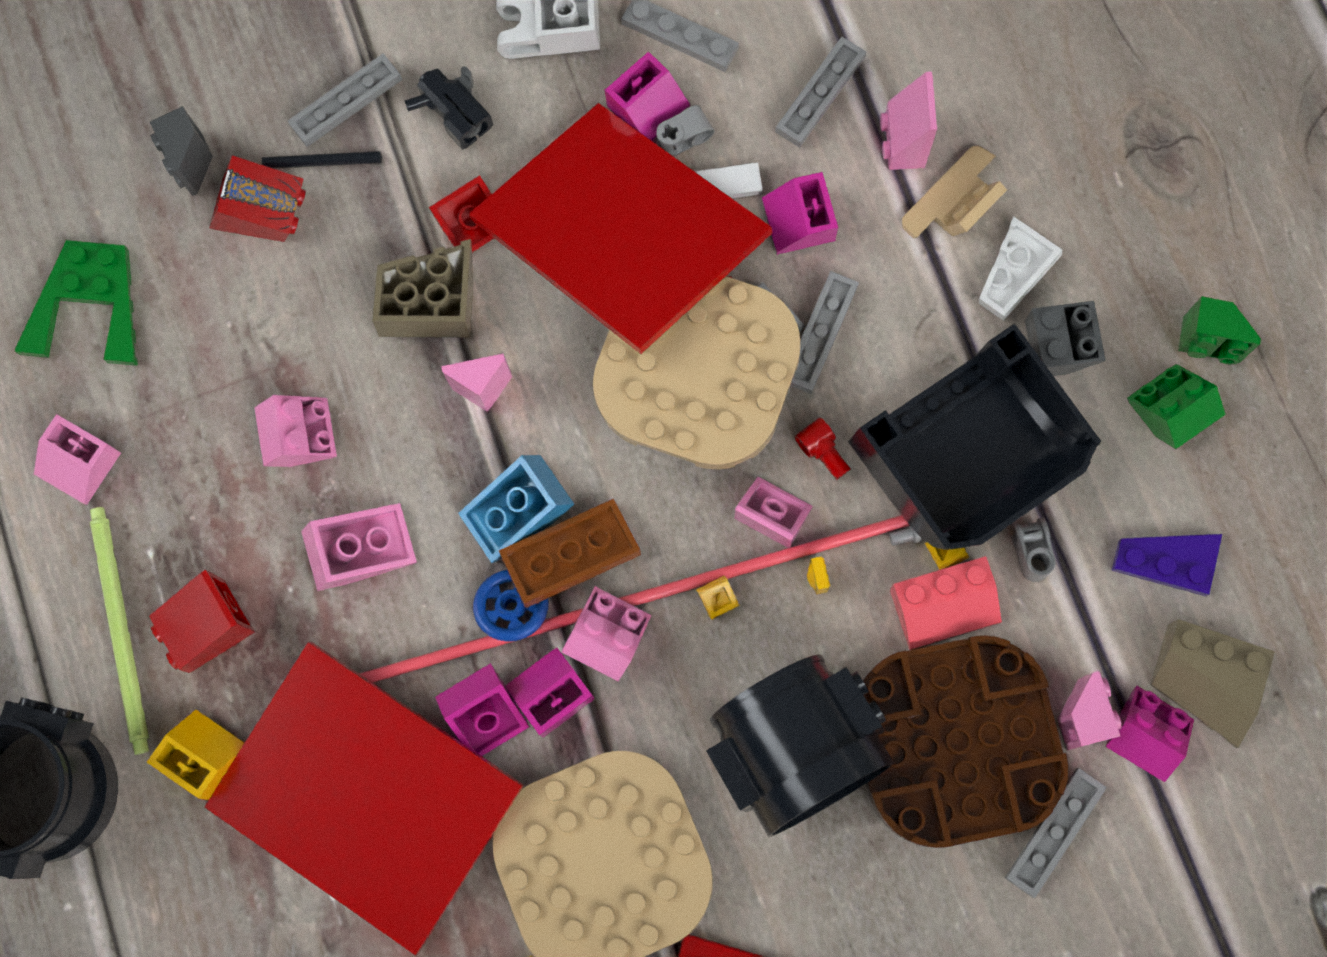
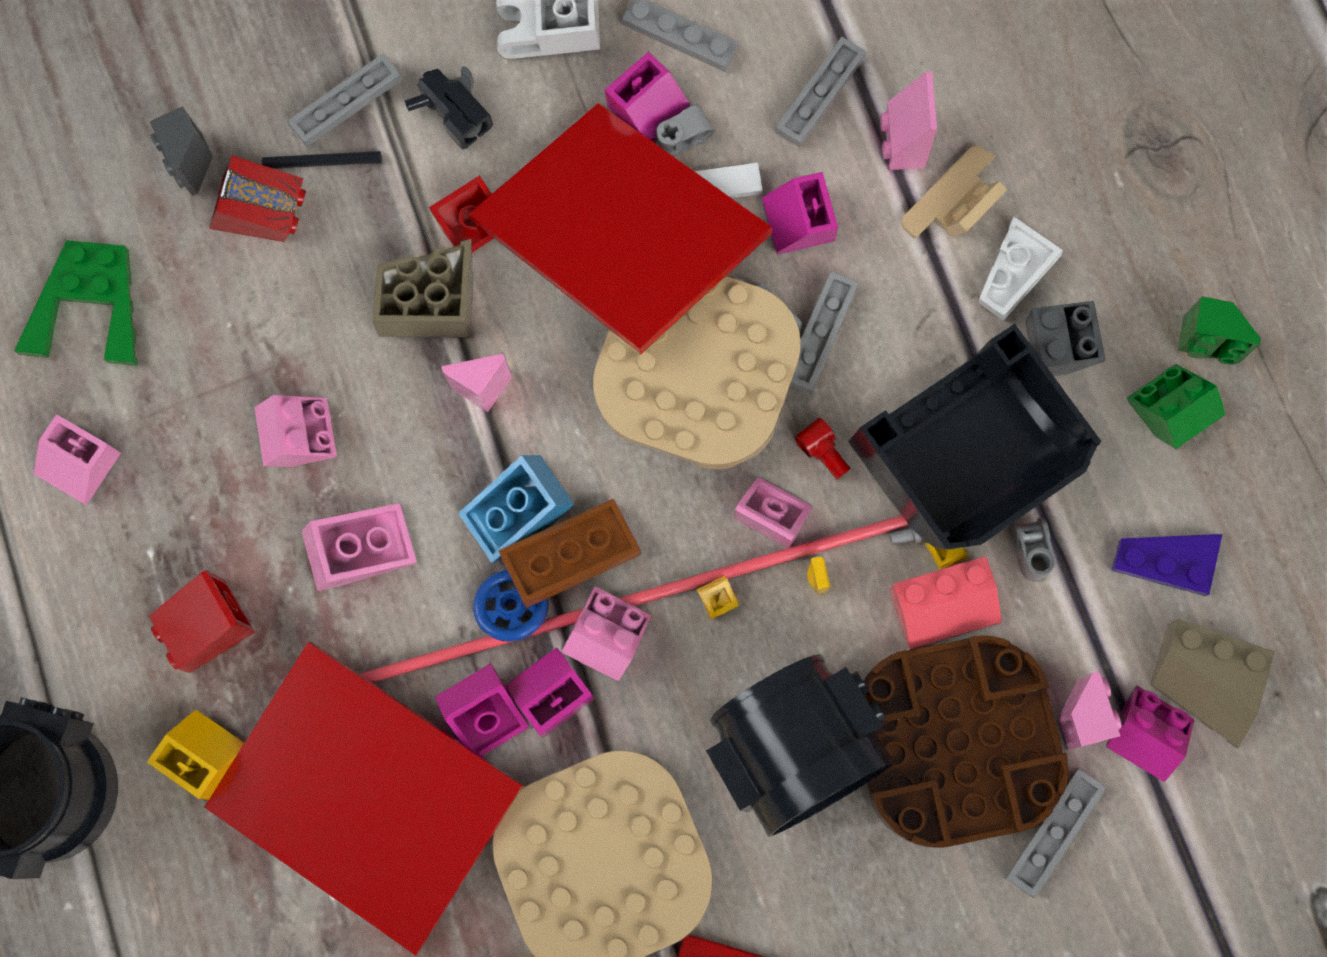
(119, 631): yellowish green piece -> none

